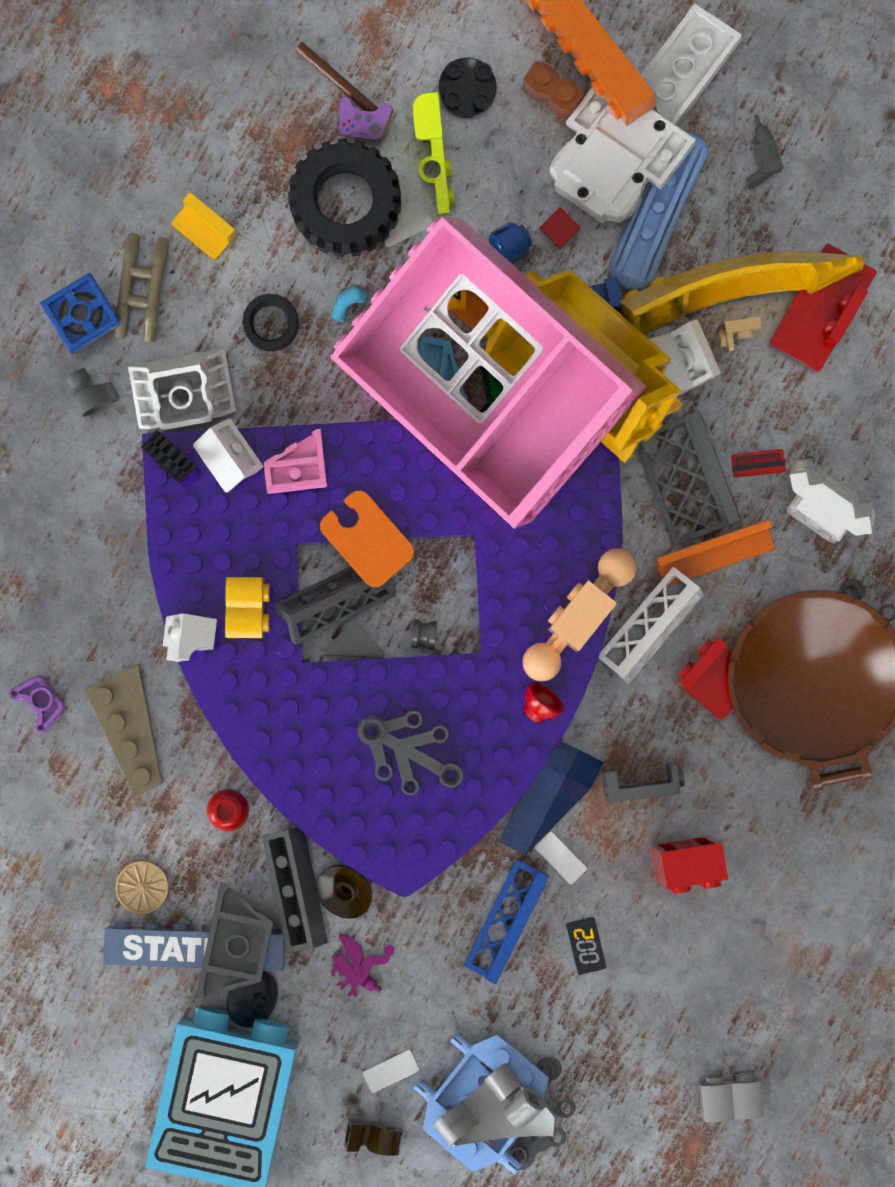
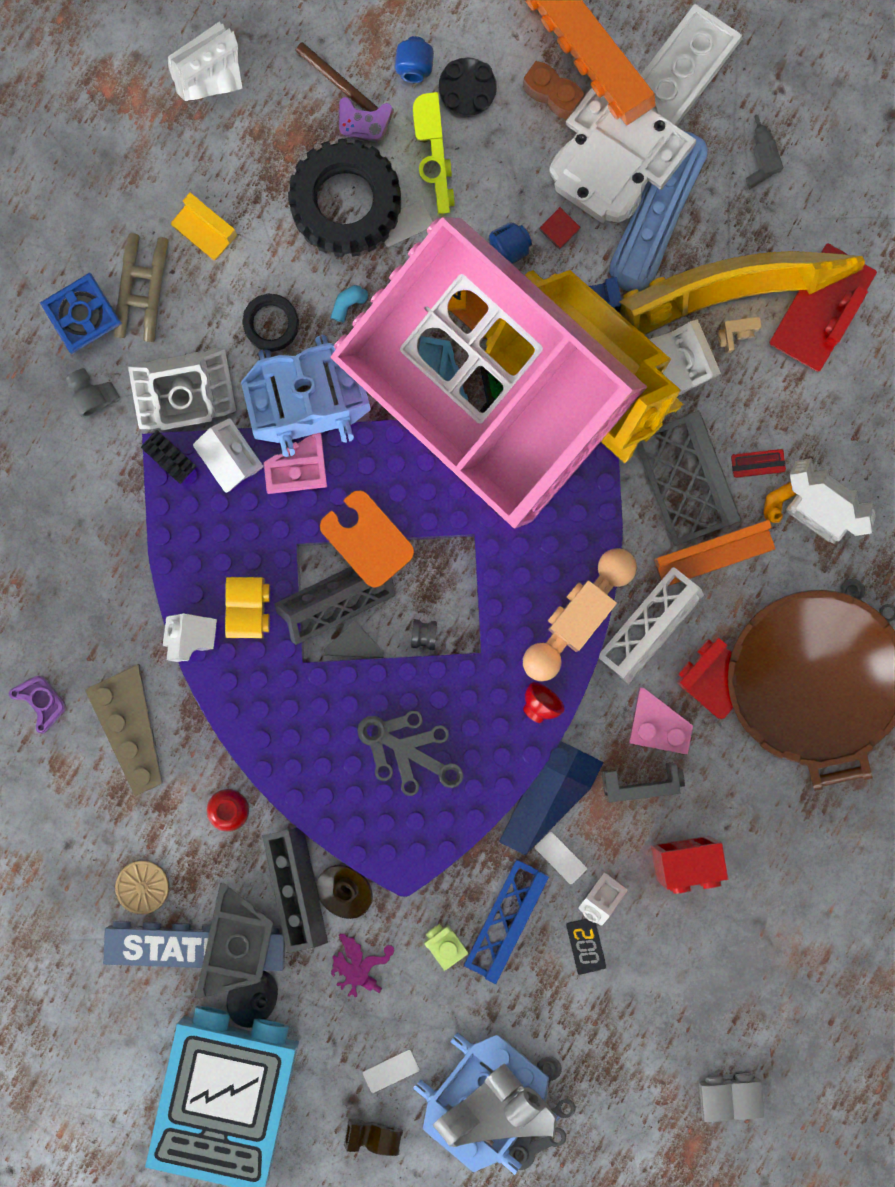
(206, 64): none -> white slope
(303, 411): none -> light blue piece
(414, 59): none -> blue head
(445, 946): none -> yellowish green bracket
(602, 899): none -> white bracket
(658, 725): none -> bright pink wing
(774, 502): none -> light orange arm

